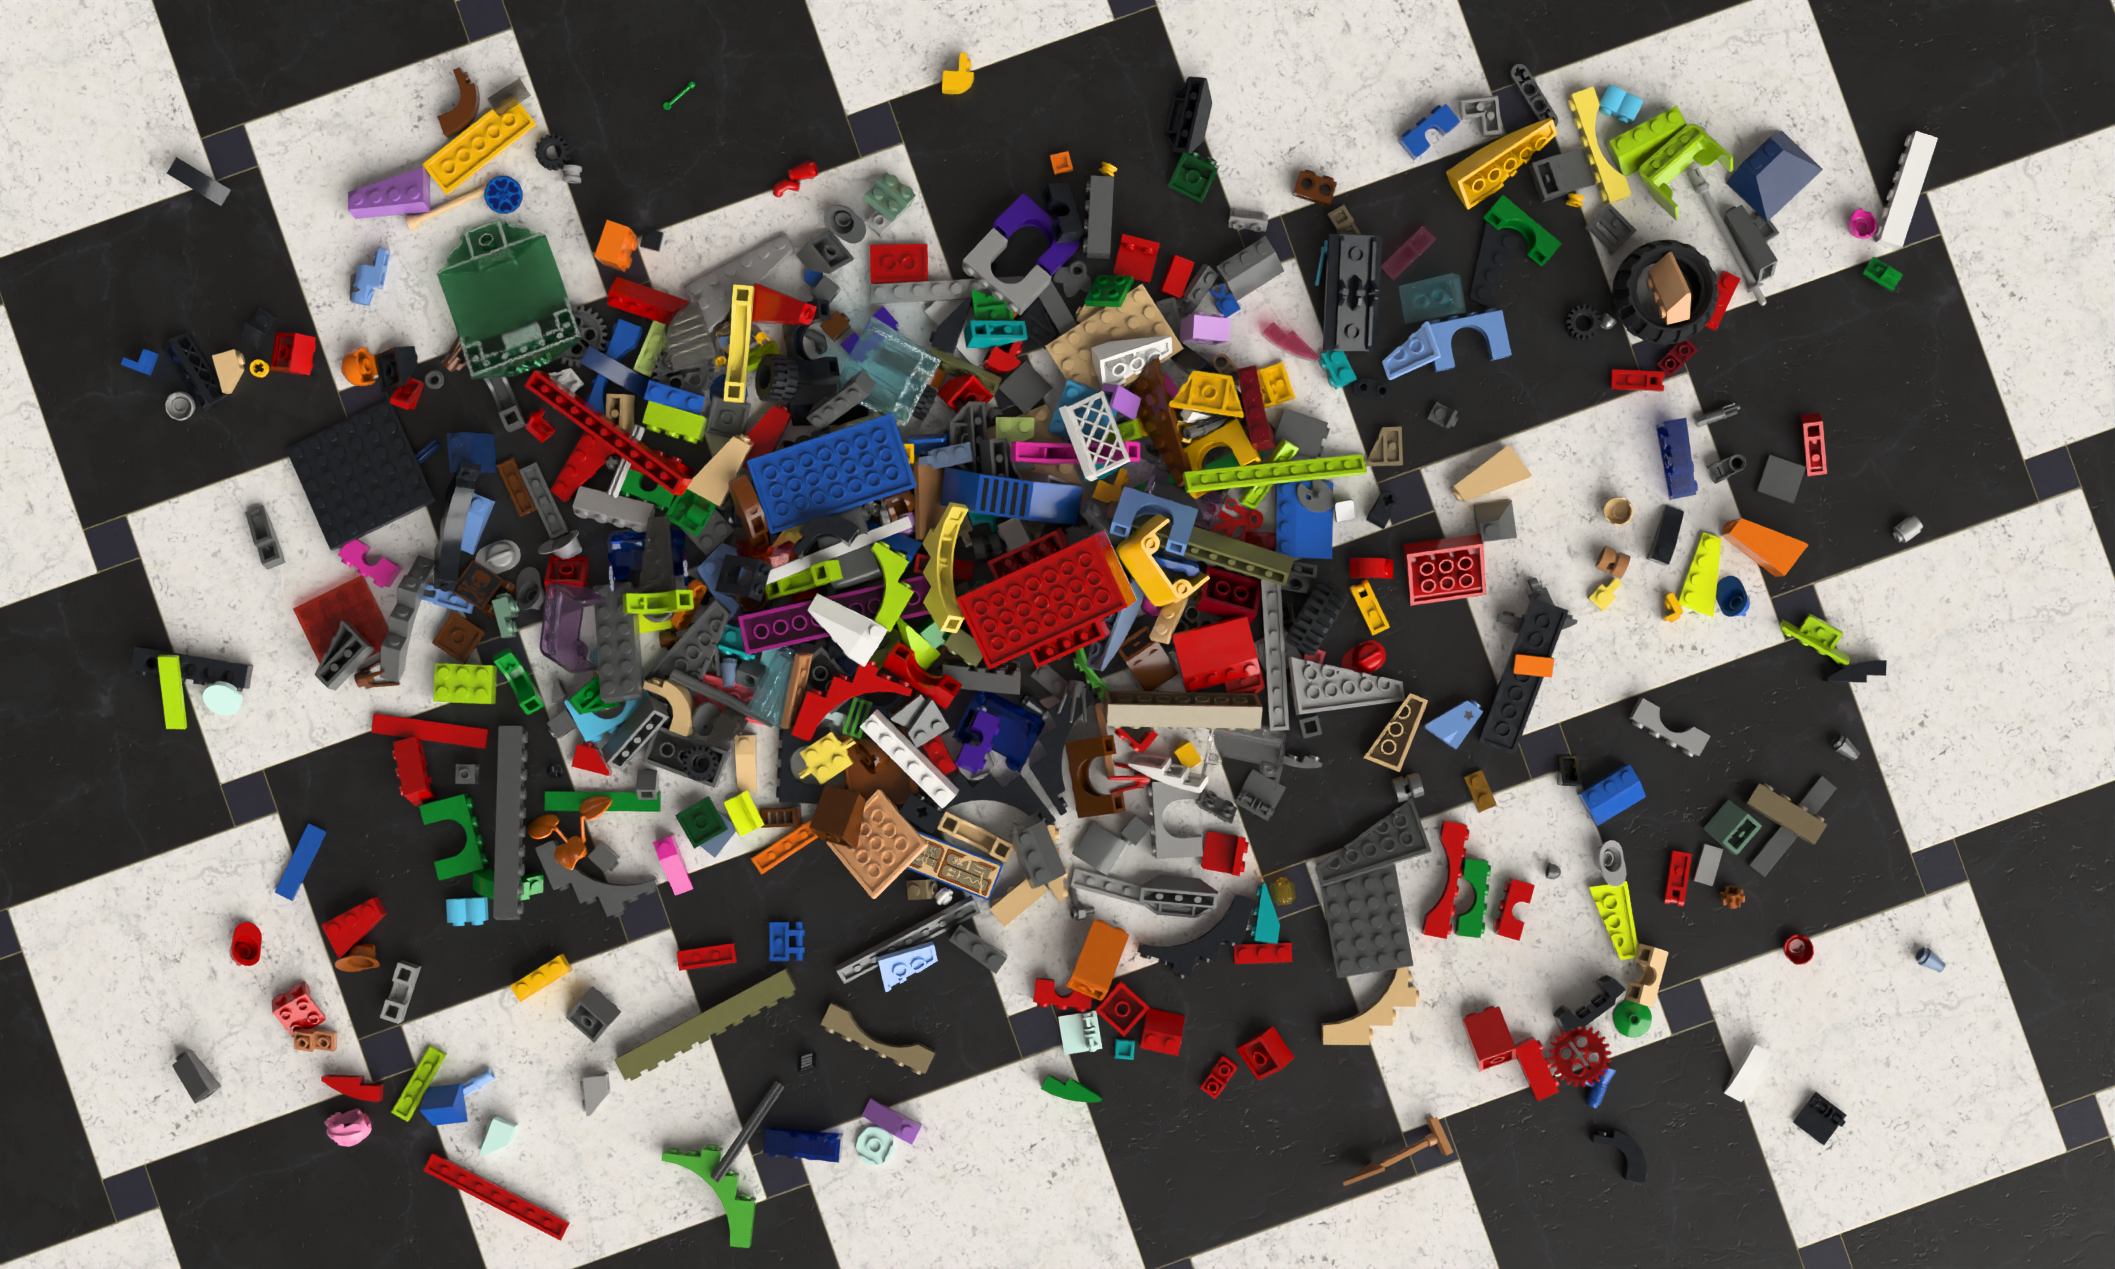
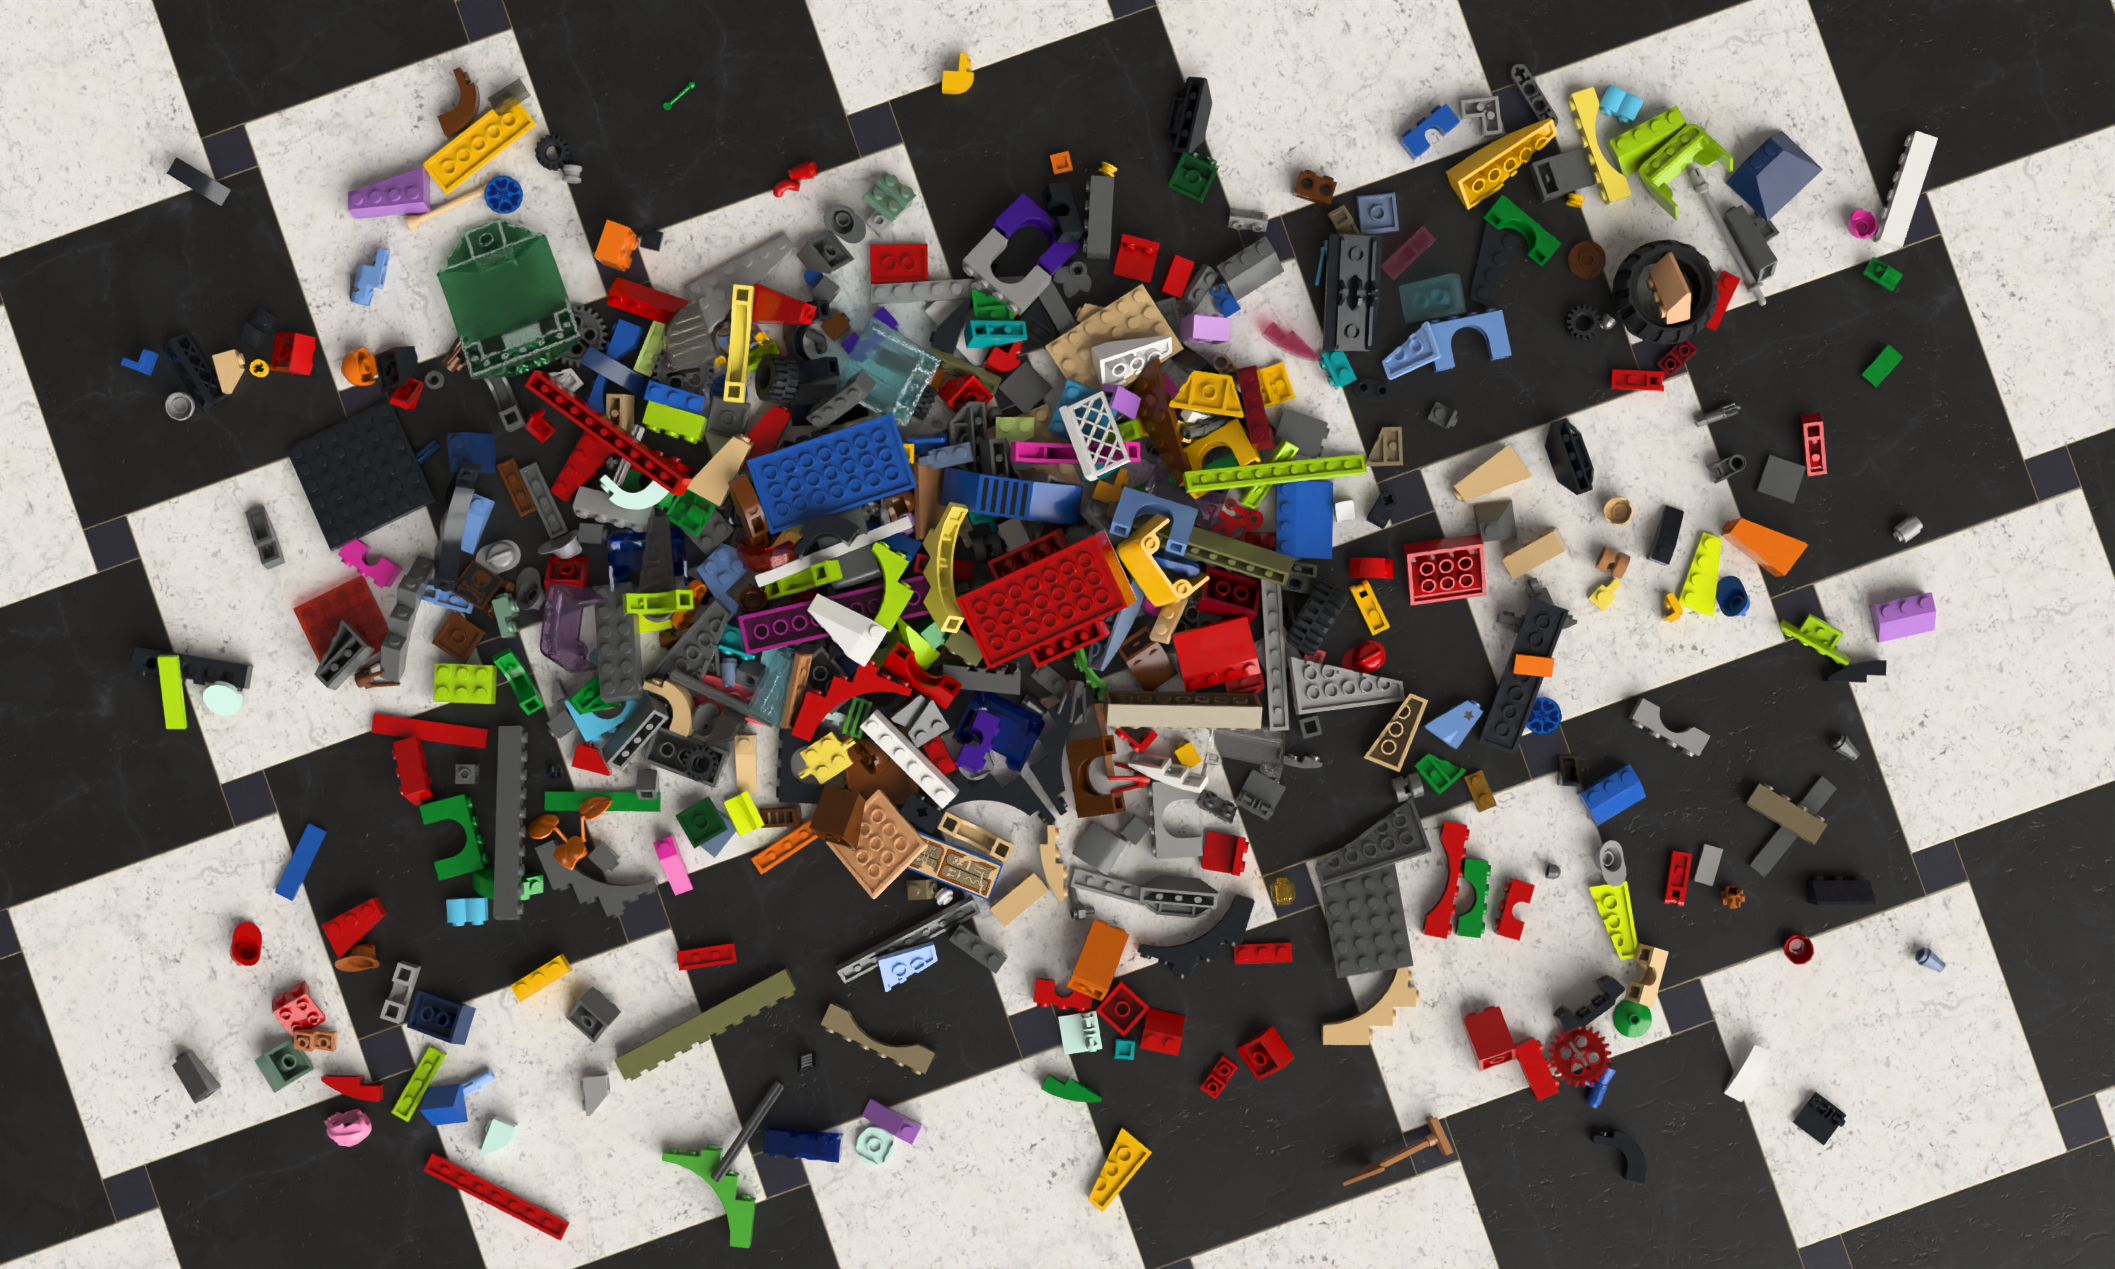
(283, 1065): none -> sand green slope
(441, 1018): none -> dark blue slope
(592, 533): none -> dark grey brick
(640, 500): none -> light aqua arch
(730, 573): black panel -> none
(780, 943): blue plate -> none
(1037, 854): dark grey slope -> none
(1109, 291): green plate -> none
(1119, 1167): none -> yellow wing
(1267, 923): teal slope -> none
(1320, 495): dark grey piece -> none
(1377, 213): none -> sand blue tile
(1437, 773): none -> green wing
(1534, 552): none -> tan wedge
(1544, 716): none -> clear blue tile
(1569, 457): none -> black wedge
(1586, 259): none -> reddish brown tile
(1614, 224): dark grey plate -> none
(1677, 458): clear blue wedge -> none
(1732, 827): sand green slope -> none
(1840, 891): none -> black slope
(1882, 365): none -> green slope
(1903, 617): none -> medium lavender slope

